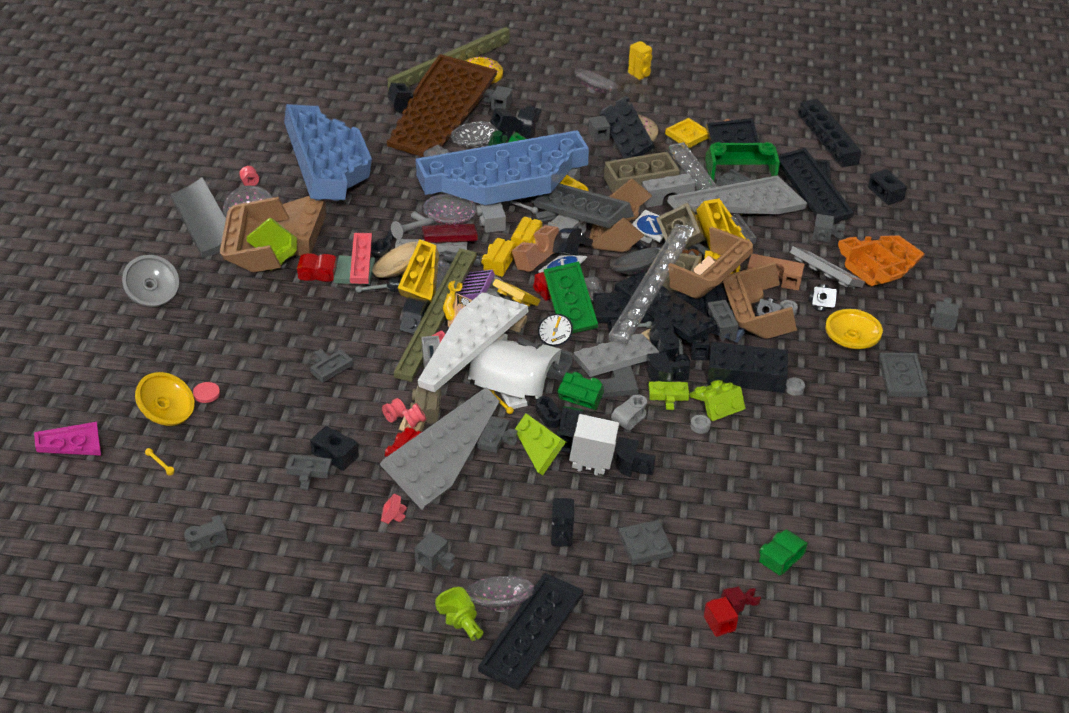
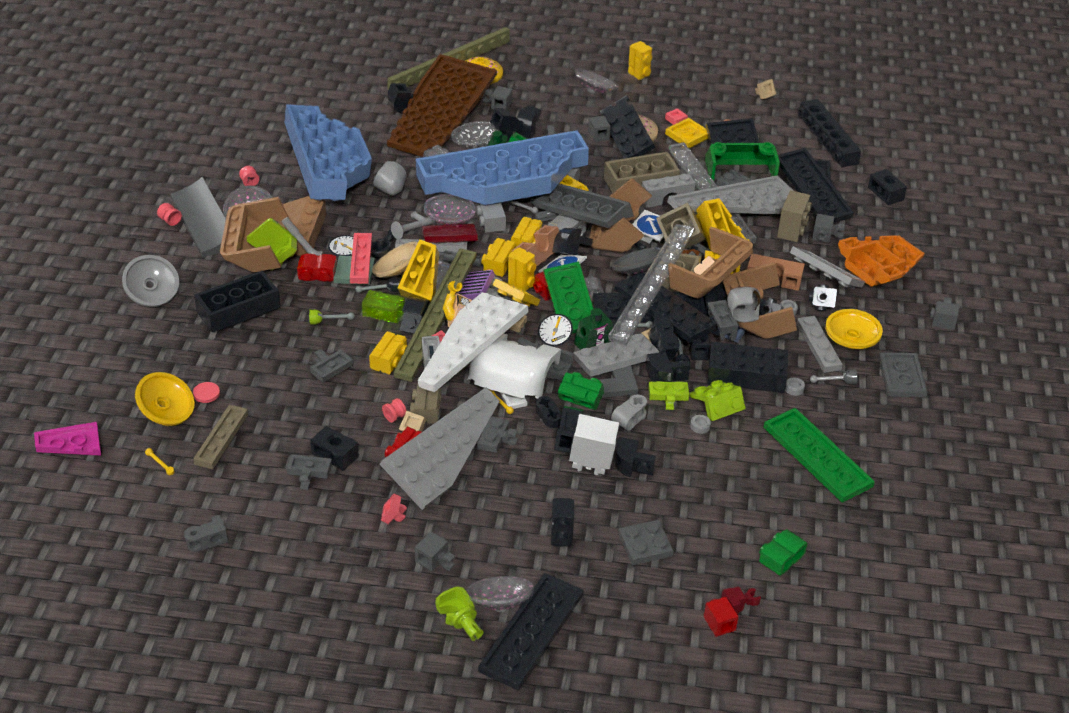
(169, 214): none -> coral wheel
(220, 437): none -> dark tan plate
(237, 301): none -> black brick
(295, 232): none -> light grey piece
(316, 316): none -> hinge
(341, 245): none -> white sticker
(383, 306): none -> clear neon green brick
(388, 352): none -> yellow brick
(390, 178): none -> light grey piece
(414, 415): coral wheel -> none
(521, 269): none -> yellow brick
(539, 442): lime wing -> none
(593, 330): none -> dark green torso
(675, 116): none -> coral plate
(744, 304): none -> light grey piece
(765, 89): none -> tan tile
(794, 216): none -> dark tan brick
(819, 344): none -> light grey plate
(819, 455): none -> green plate
(849, 377): none -> hinge

